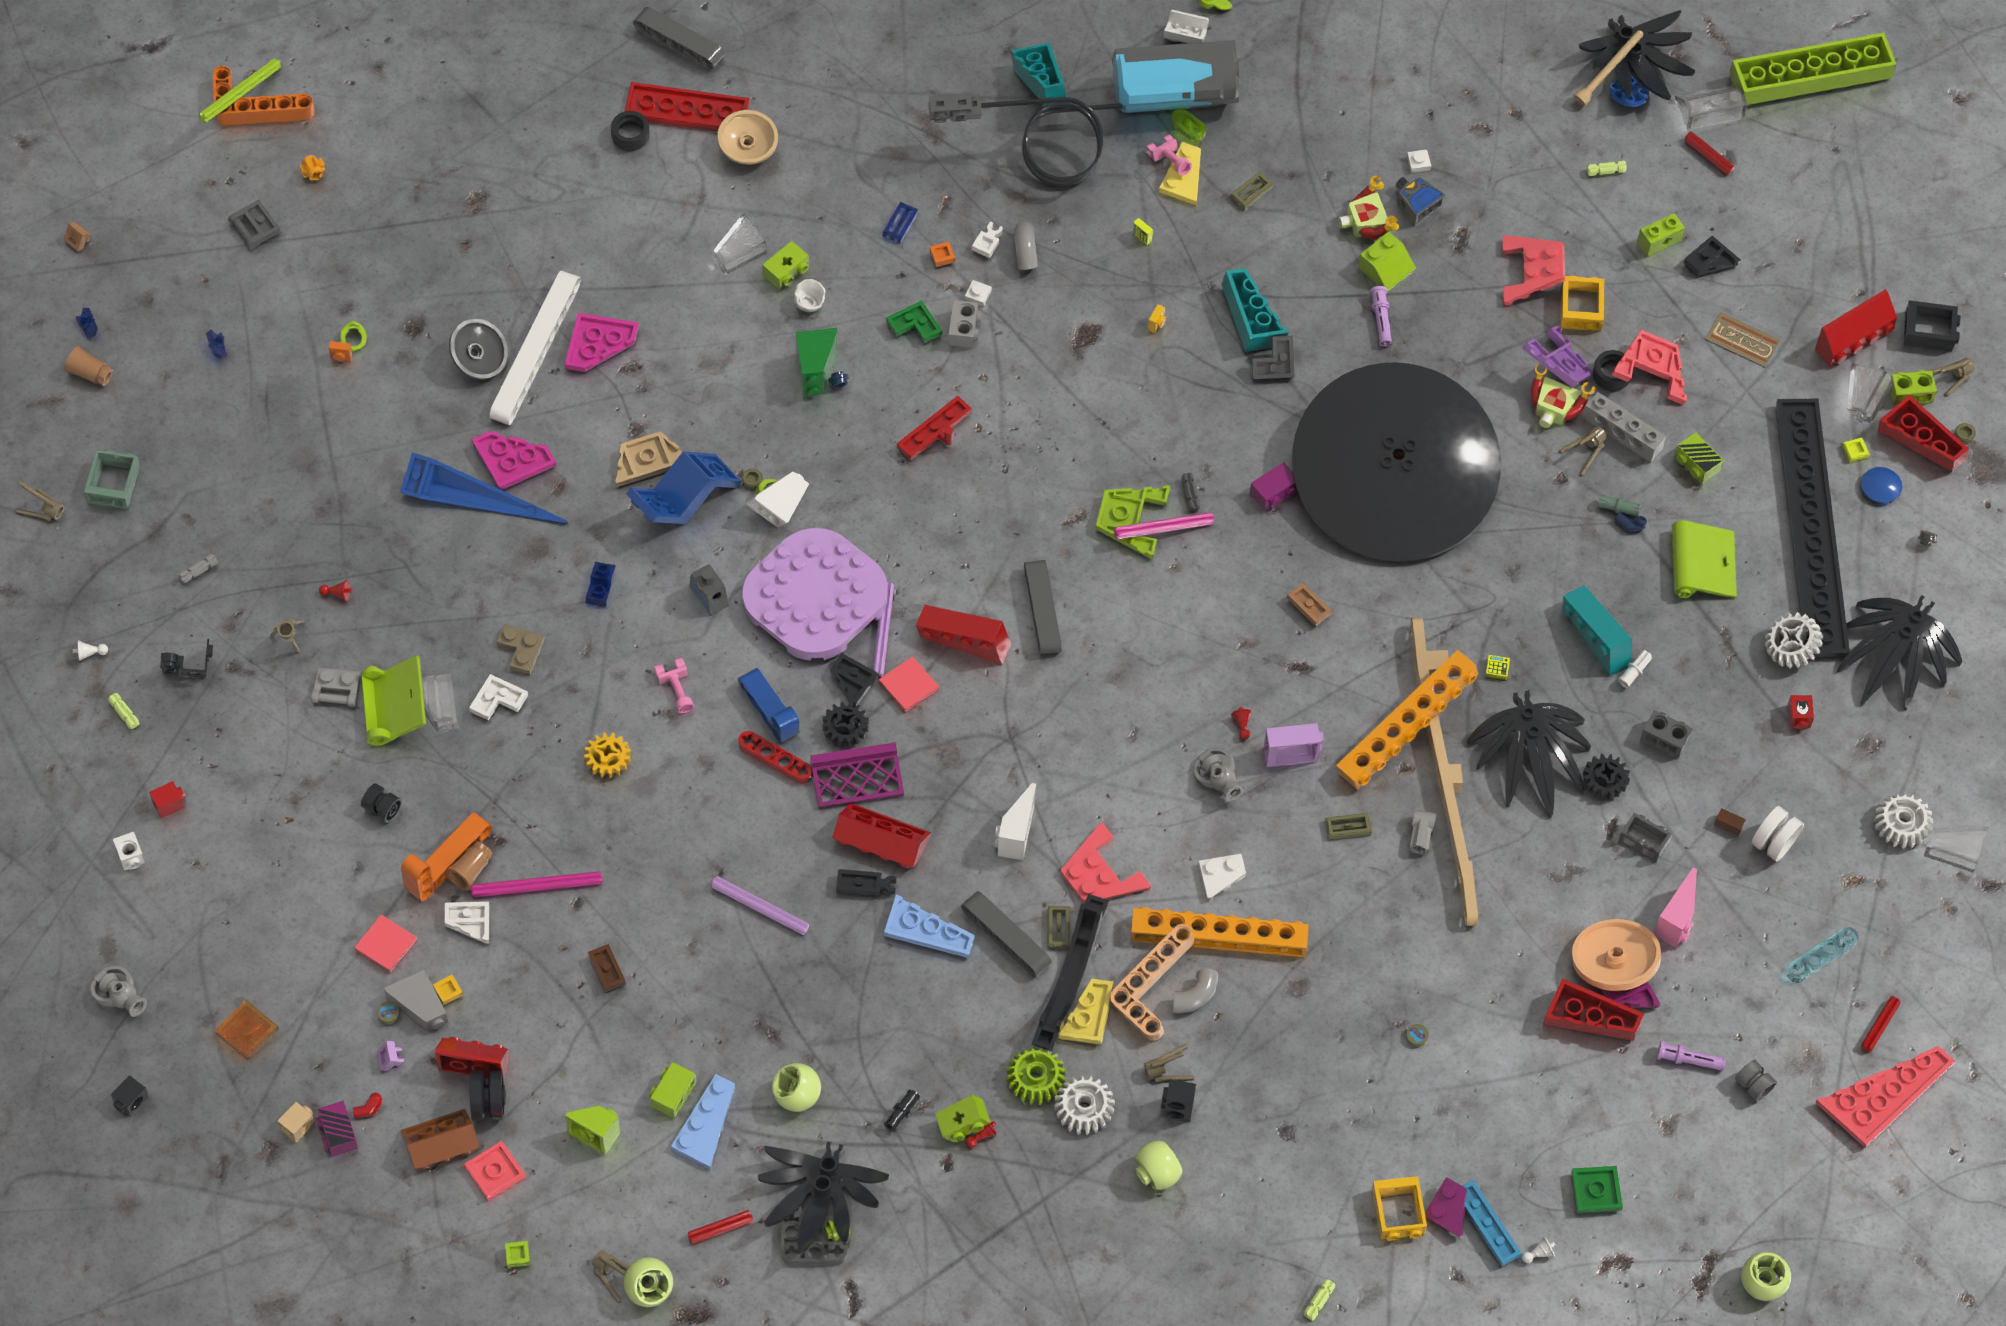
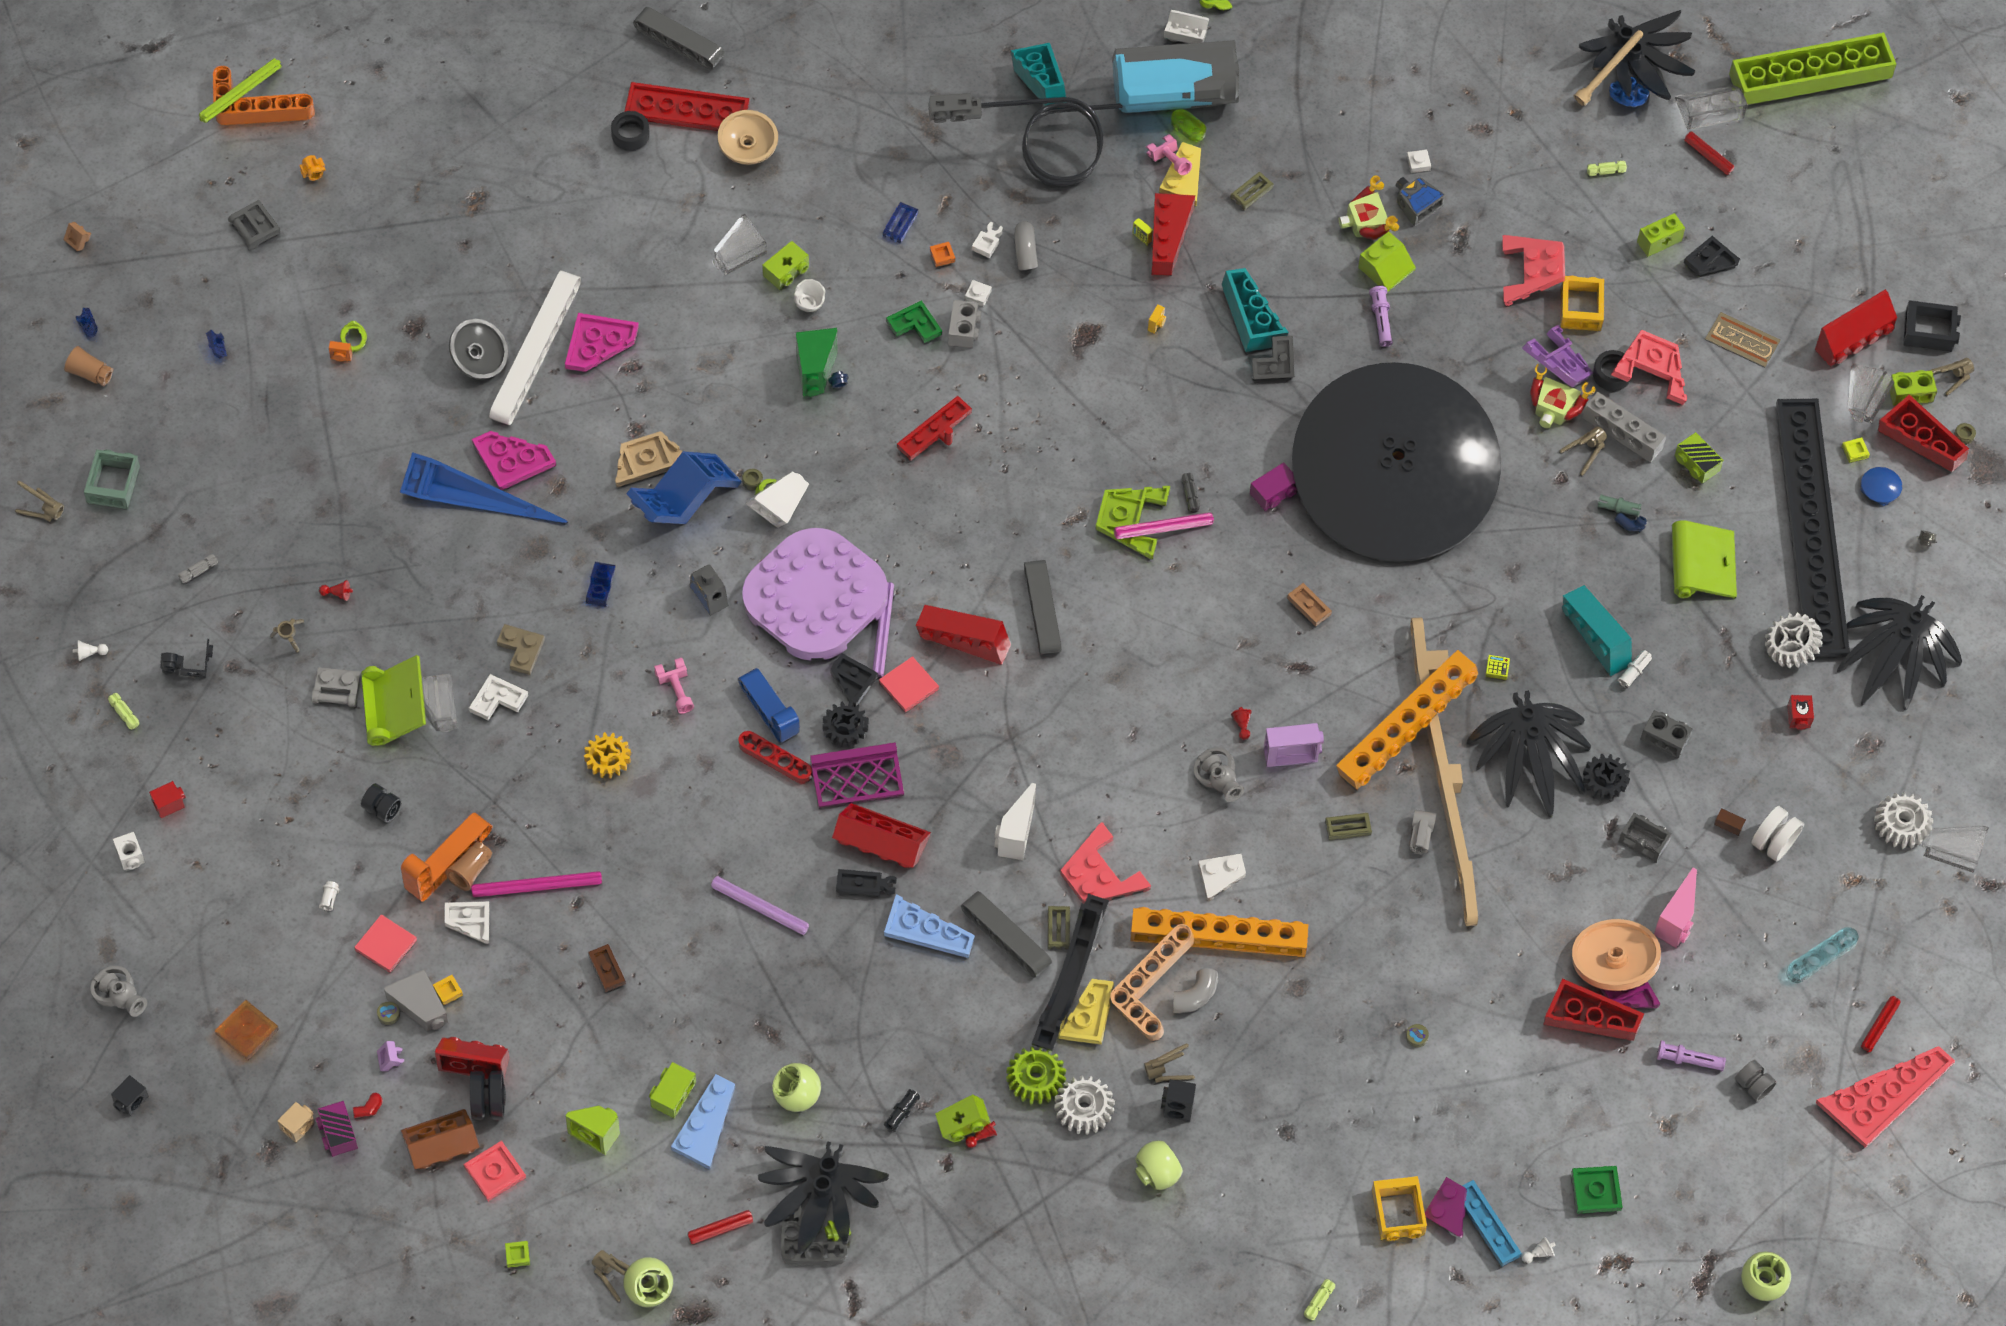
(329, 894): none -> white pin
(1170, 224): none -> red wedge

